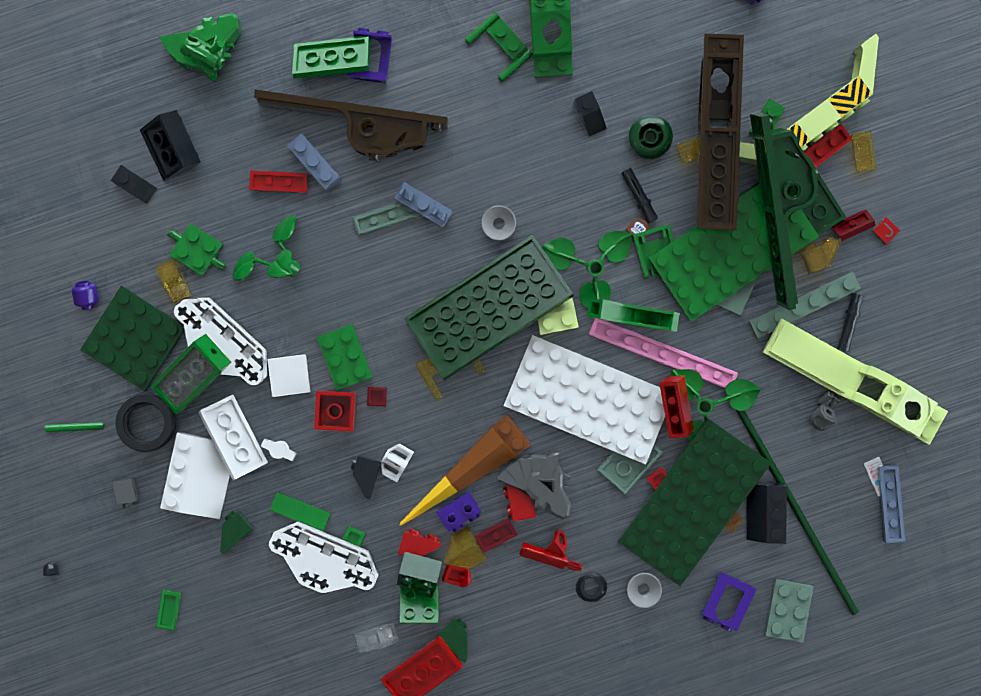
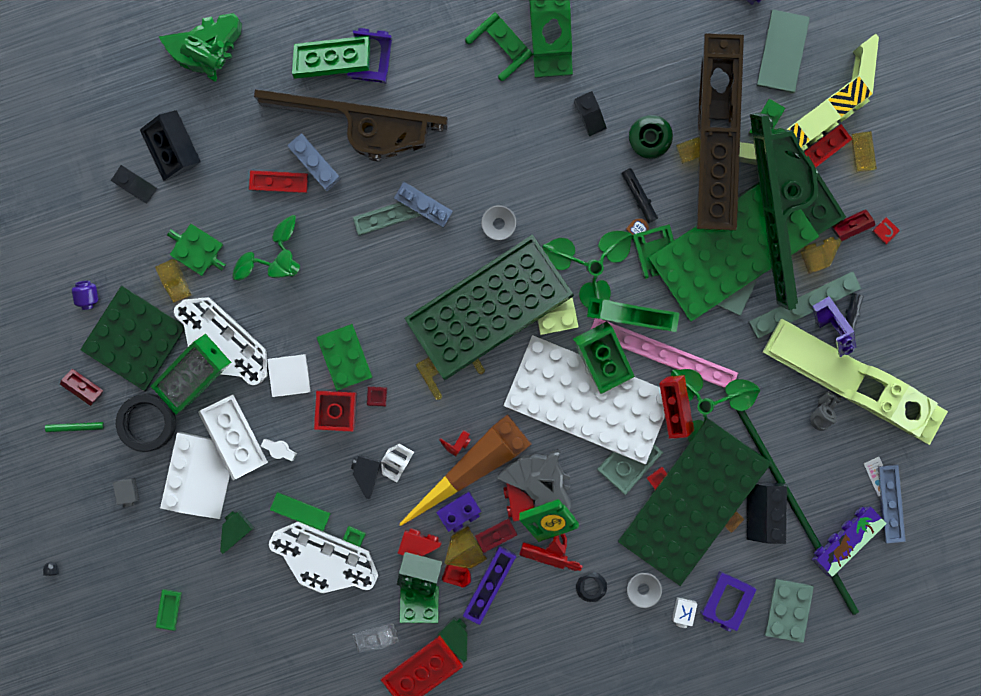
(81, 387): none -> dark red plate
(462, 441): none -> red plate
(489, 585): none -> dark purple brick
(551, 520): none -> green container
(604, 357): none -> green slope
(684, 612): none -> white brick
(783, 51): none -> sand green tile
(827, 312): none -> dark purple panel
(848, 540): none -> brick

